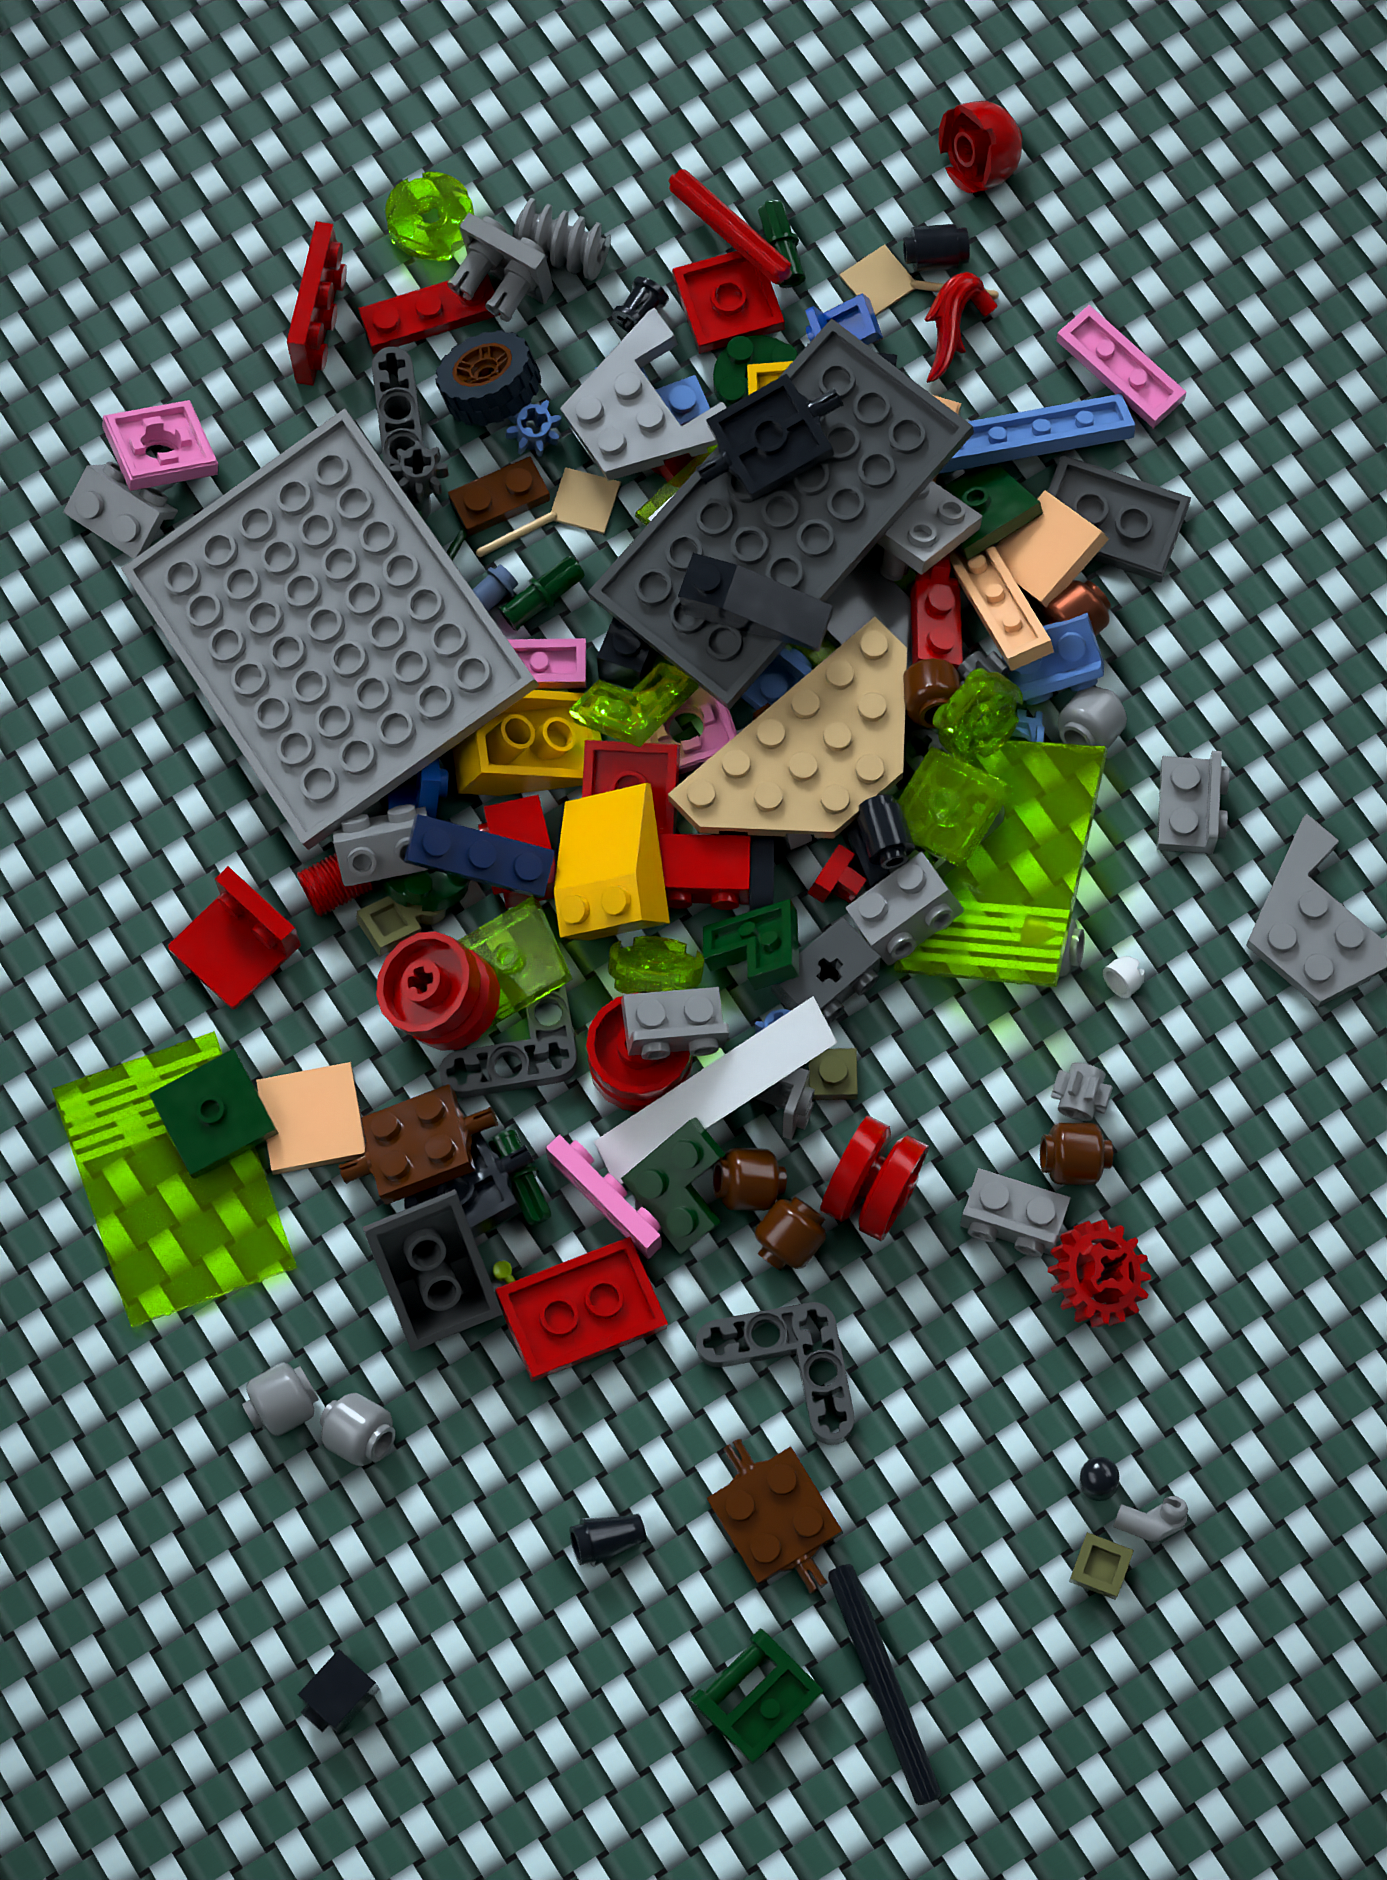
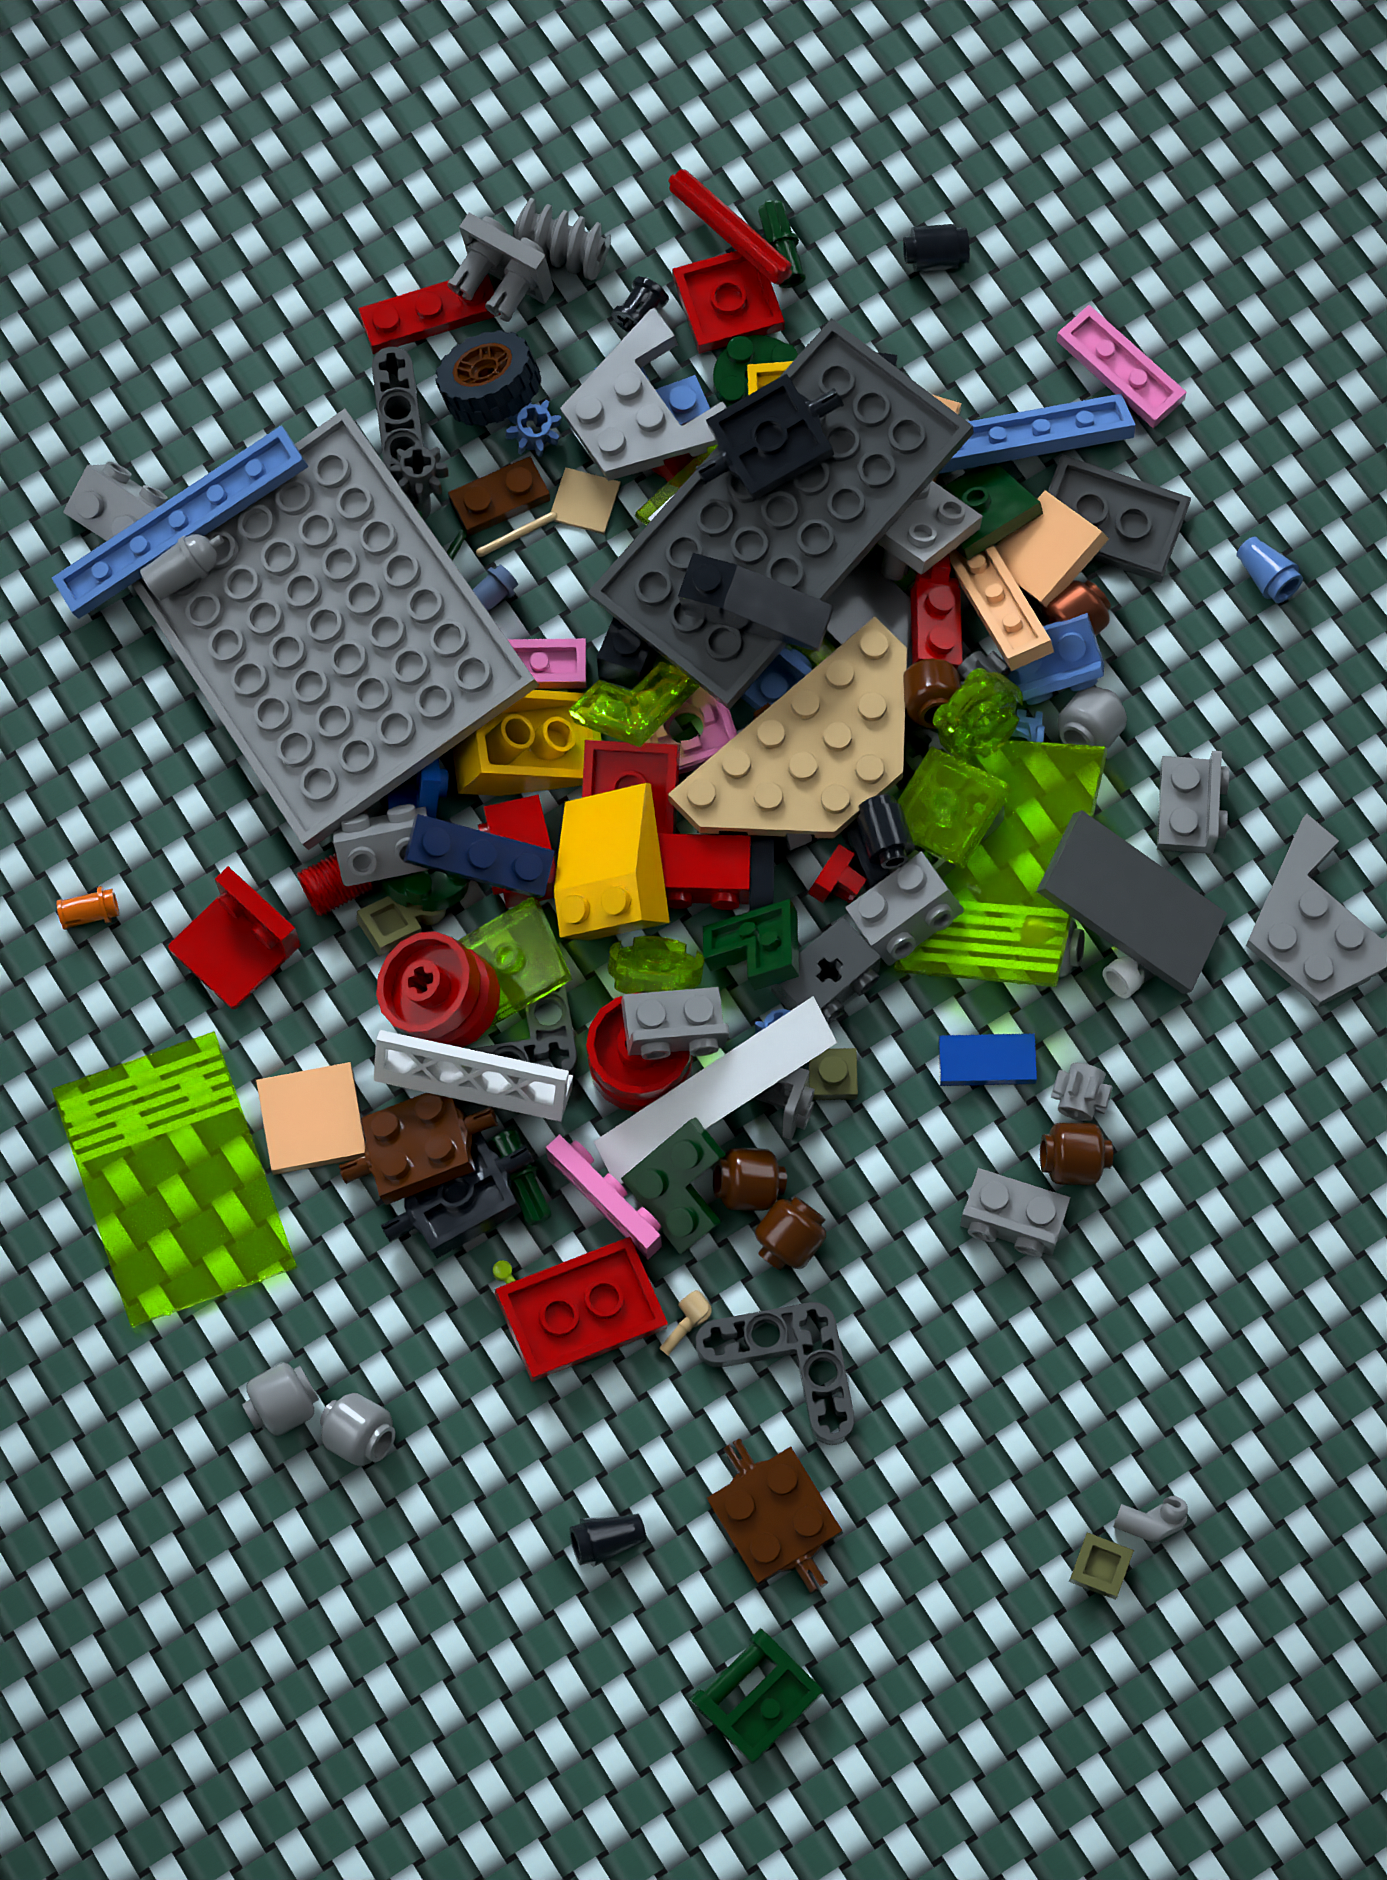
(88, 908): none -> orange pin
(165, 425): bright pink piece -> none
(181, 564): none -> light grey piece
(190, 512): none -> medium blue plate
(213, 1113): dark green plate -> none
(314, 305): red plate -> none
(337, 1693): black brick -> none
(422, 239): clear neon green plate -> none
(432, 1270): dark grey slope -> none
(471, 1075): none -> white fence
(542, 592): dark green axle -> none
(696, 1311): none -> tan hand
(854, 315): blue bracket -> none
(870, 1176): red wheel -> none
(884, 1685): black axle -> none
(885, 280): tan piece -> none
(947, 314): red piece -> none
(980, 144): red cylinder -> none
(987, 1059): none -> blue tile
(1099, 1273): red gear -> none
(1099, 1478): black piece -> none
(1132, 902): none -> dark grey tile
(1270, 570): none -> medium blue cone

